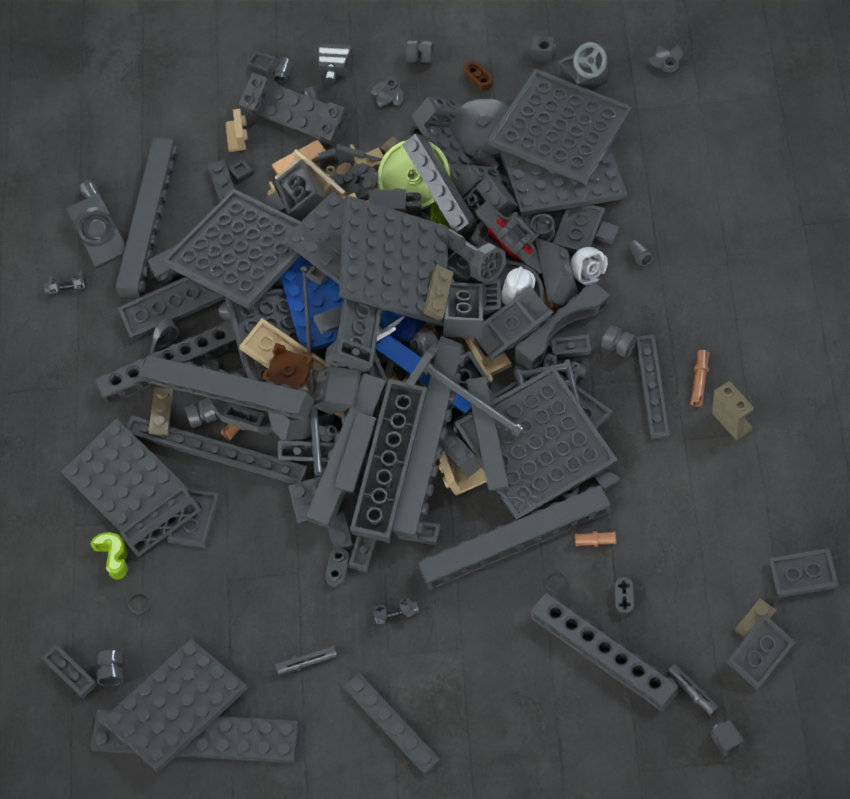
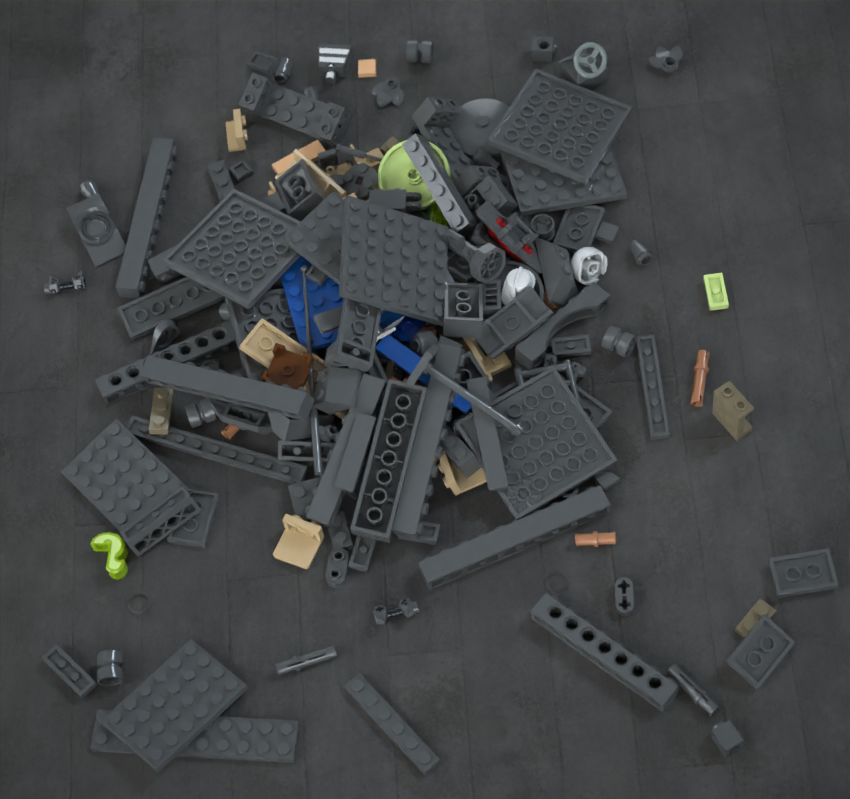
(299, 541): none -> tan bracket
(367, 68): none -> light nougat tile
(438, 292): dark tan plate -> none
(481, 75): reddish brown plate -> none
(716, 291): none -> yellowish green plate

